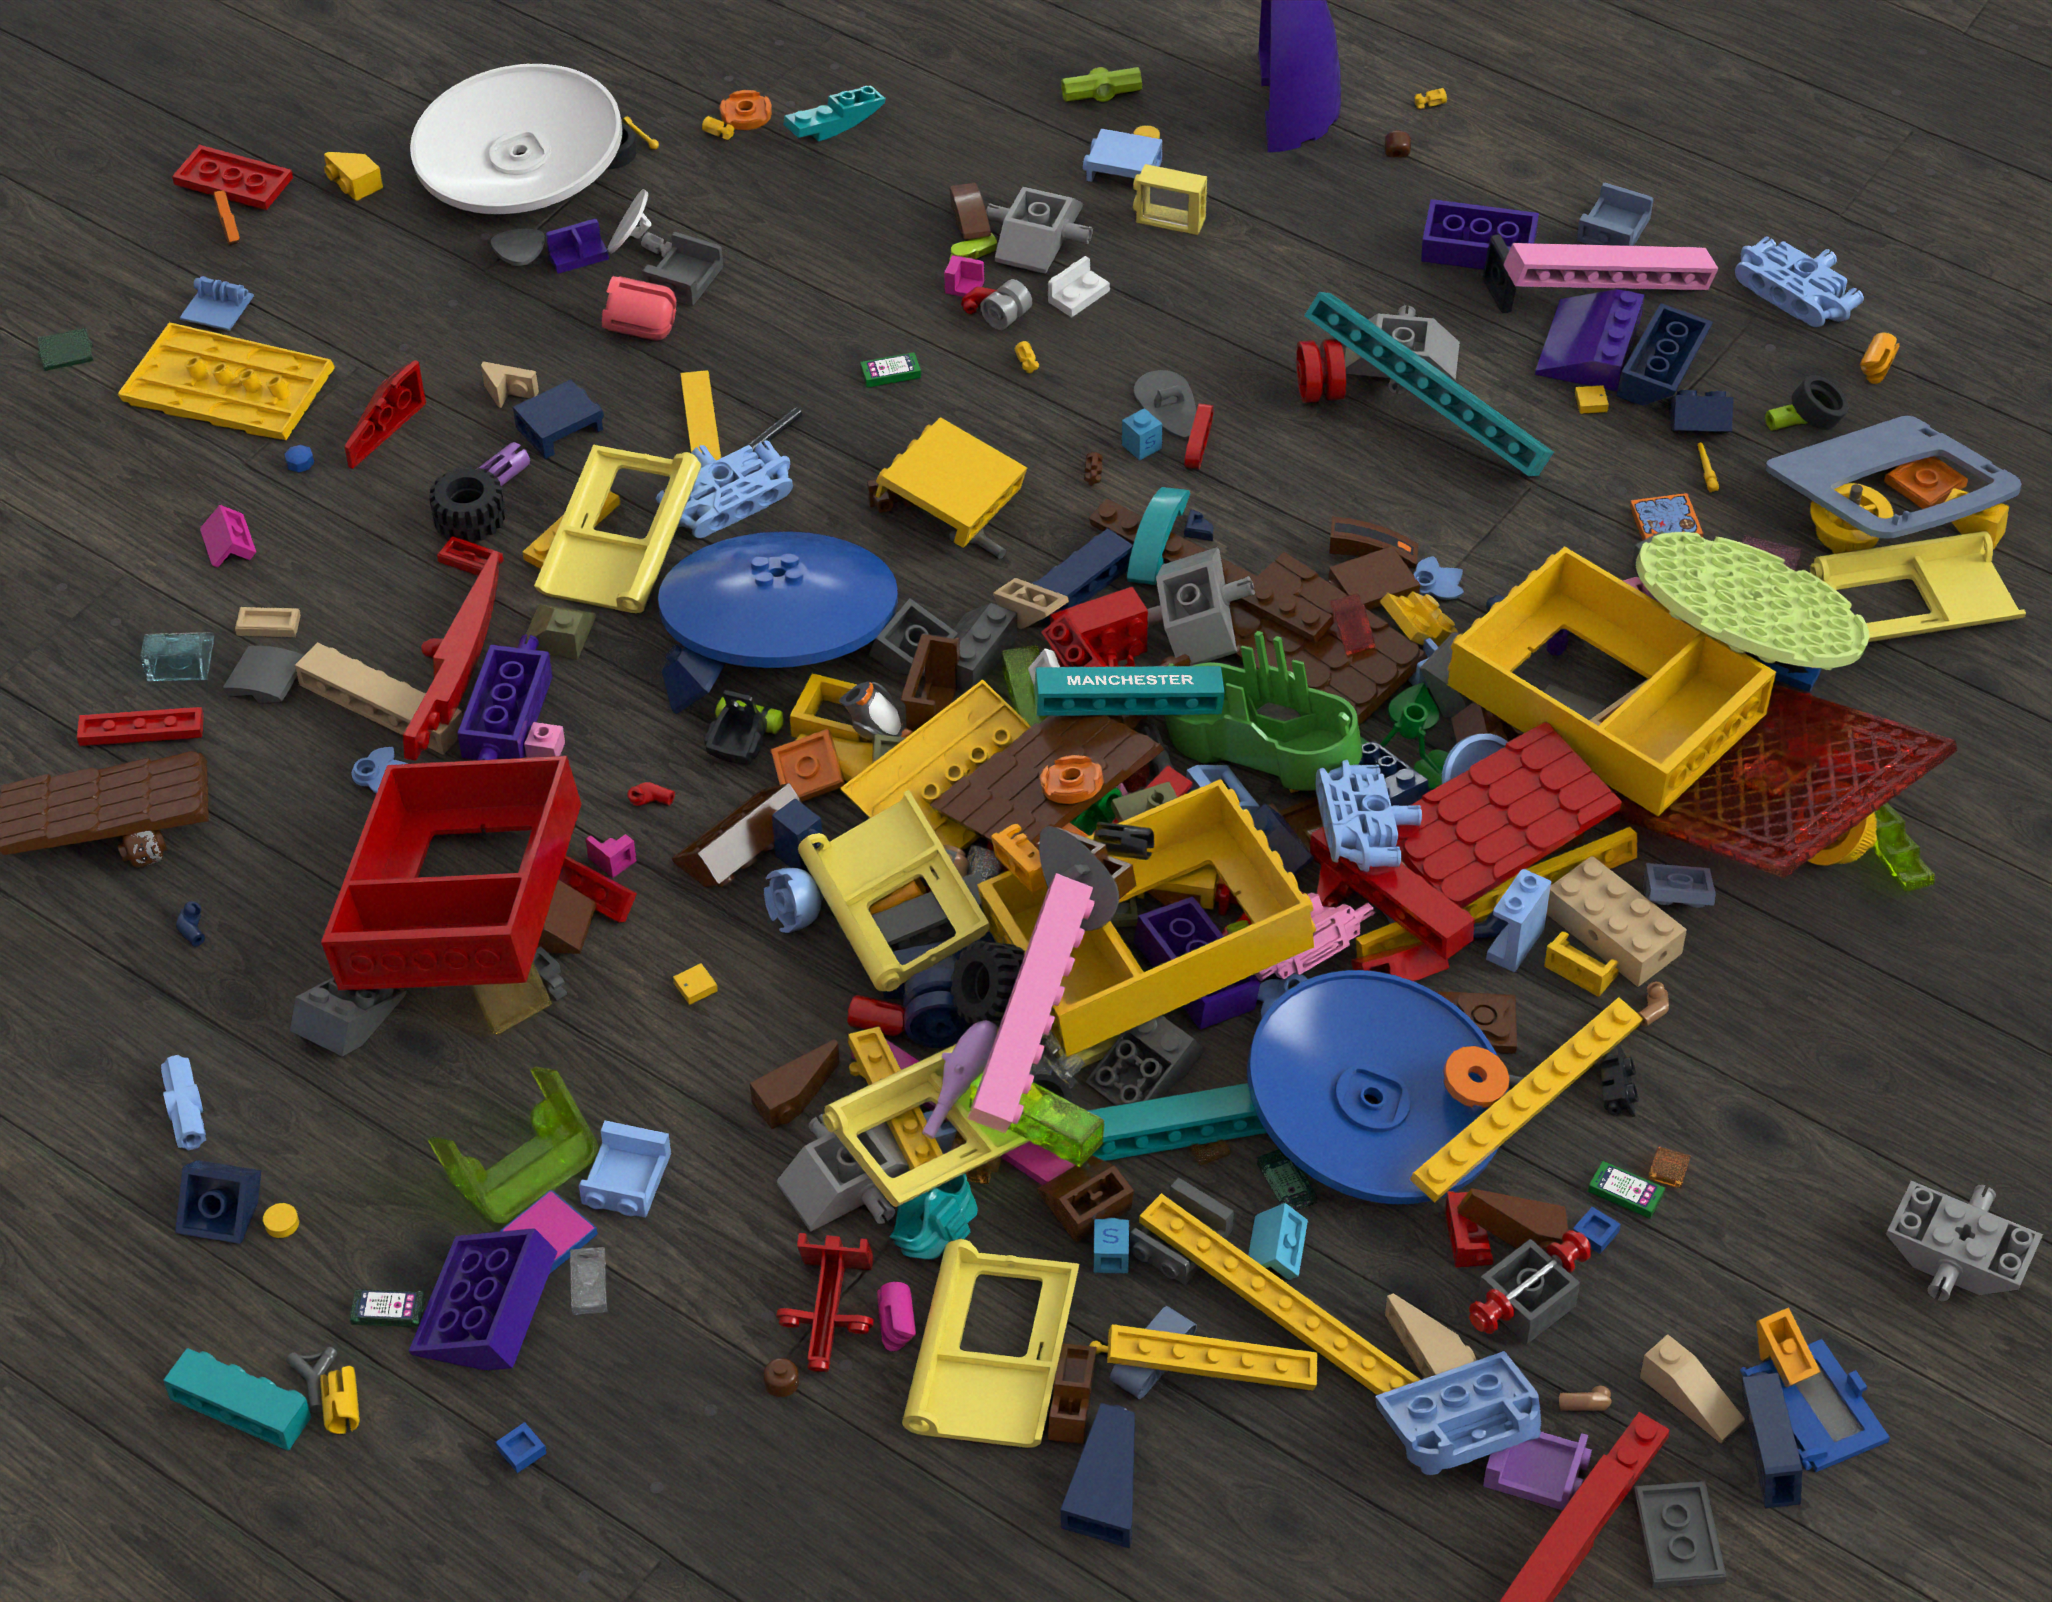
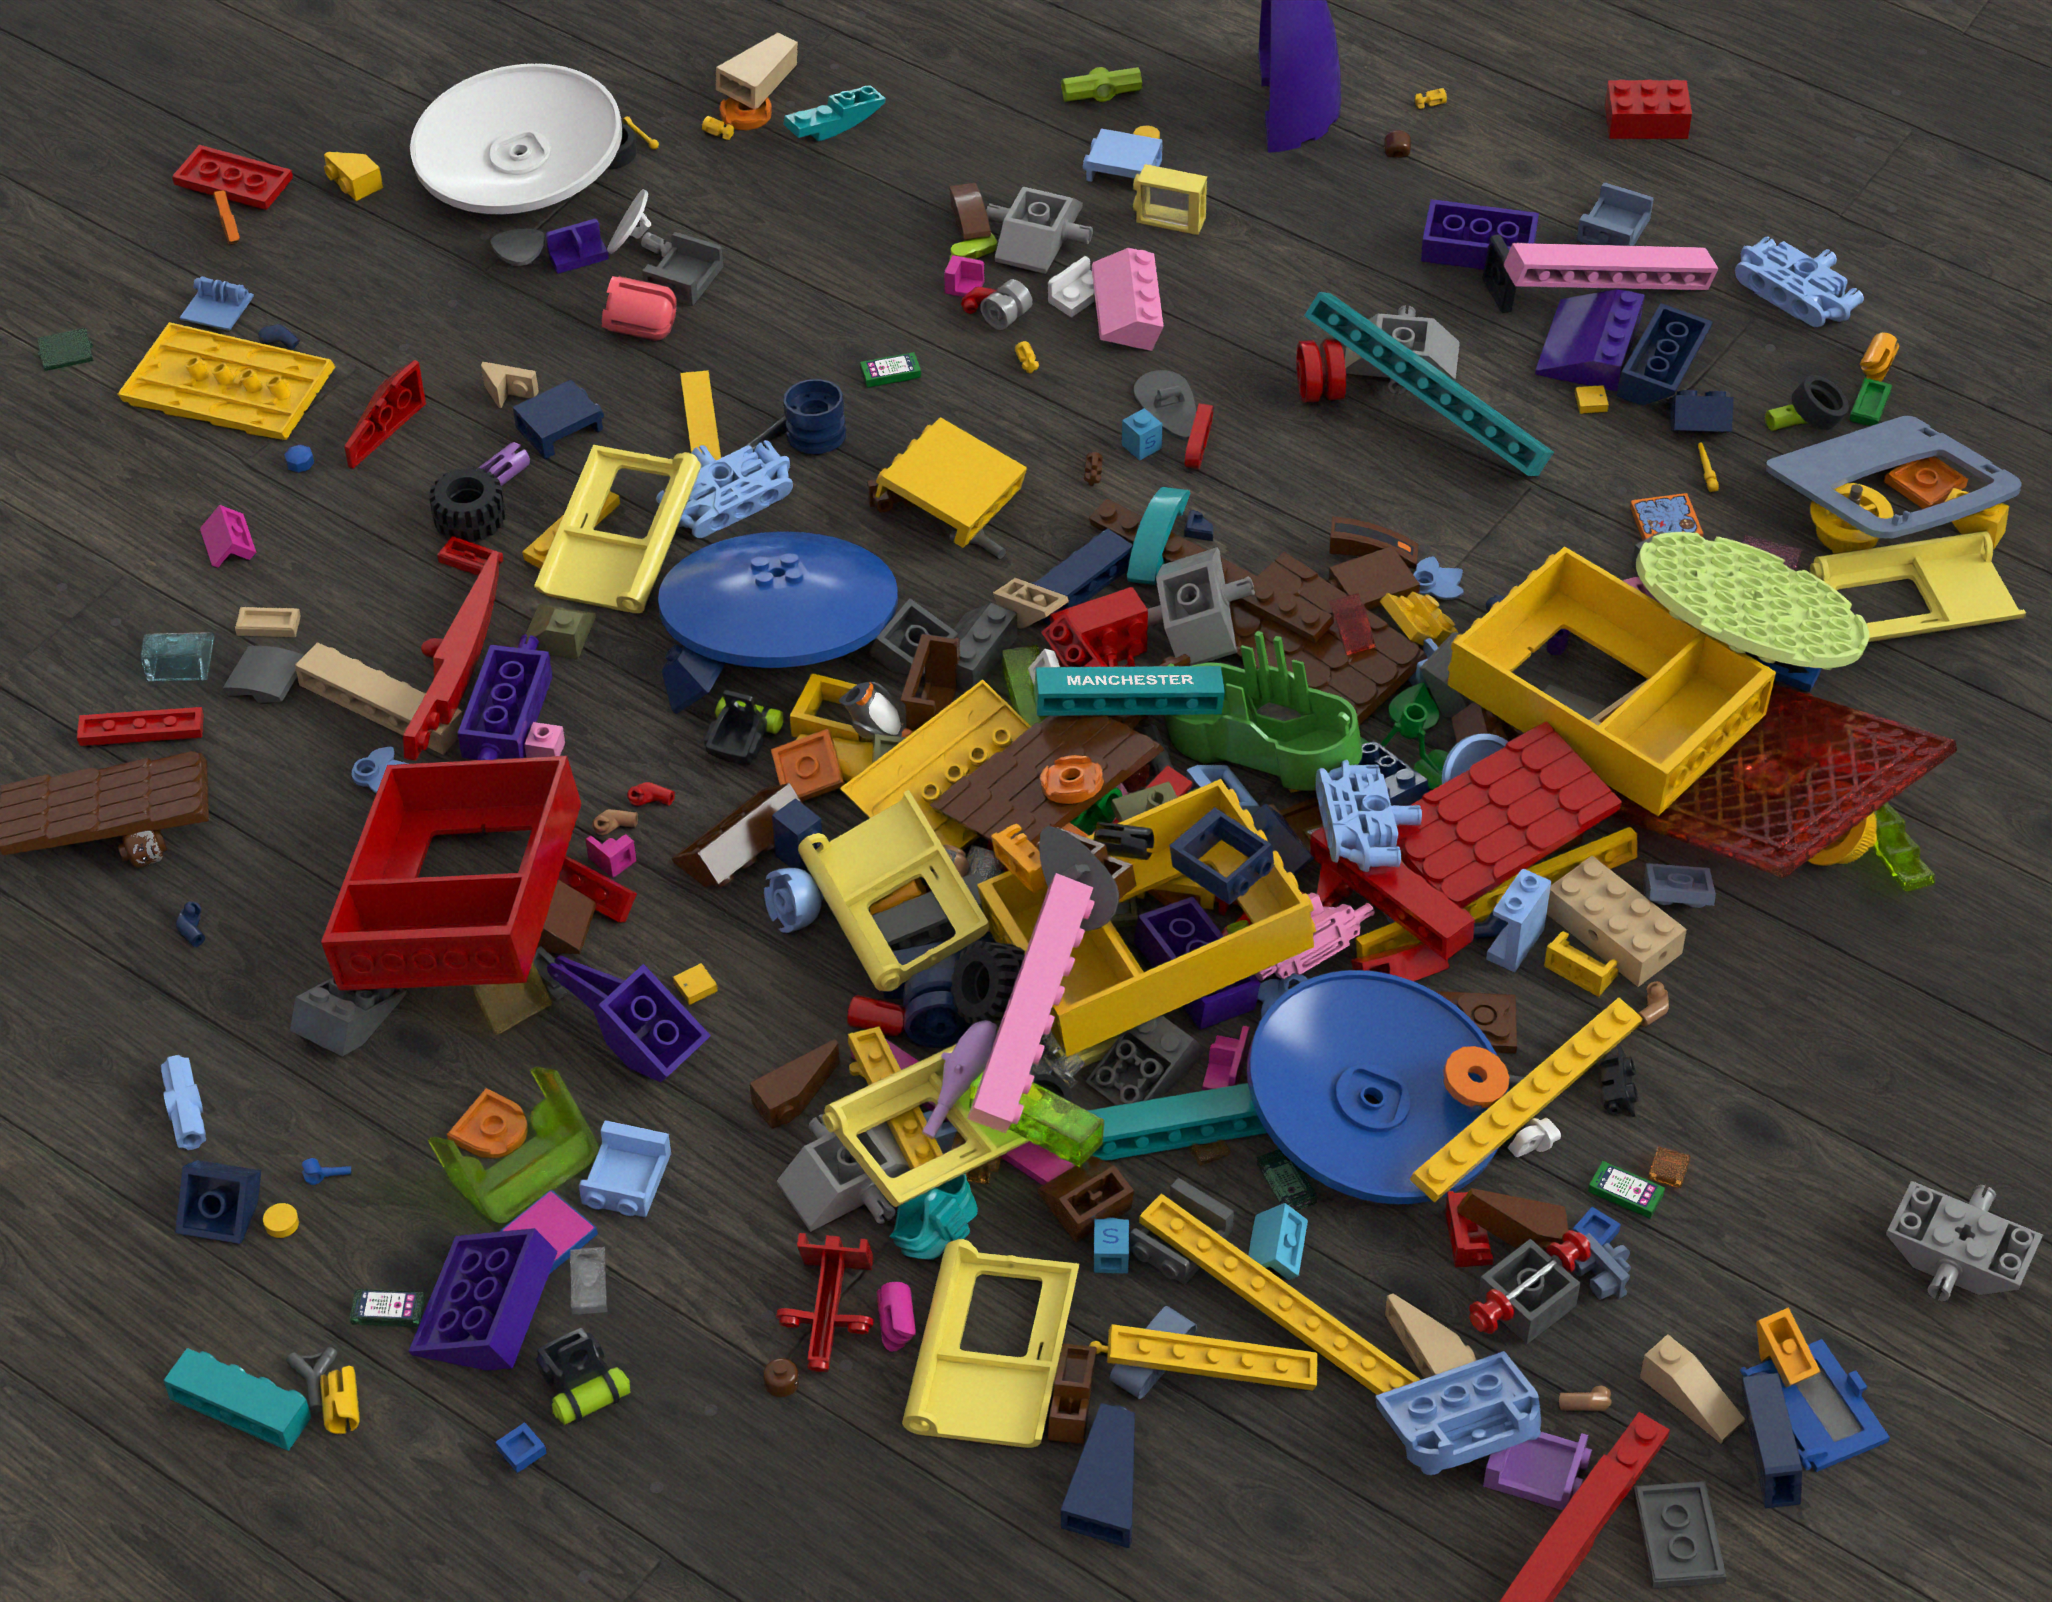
(278, 333): none -> dark blue arm
(315, 1174): none -> blue hand
(490, 1127): none -> orange tile
(580, 1376): none -> black piece
(612, 819): none -> medium nougat arm
(635, 1016): none -> dark purple slope
(757, 71): none -> tan slope
(814, 416): none -> dark blue wheel
(1128, 298): none -> bright pink slope
(1205, 835): none -> dark blue window
(1226, 1061): none -> dark pink panel
(1536, 1136): none -> white piece
(1609, 1267): none -> sand blue hips
(1648, 109): none -> red brick
(1870, 402): none -> green tile

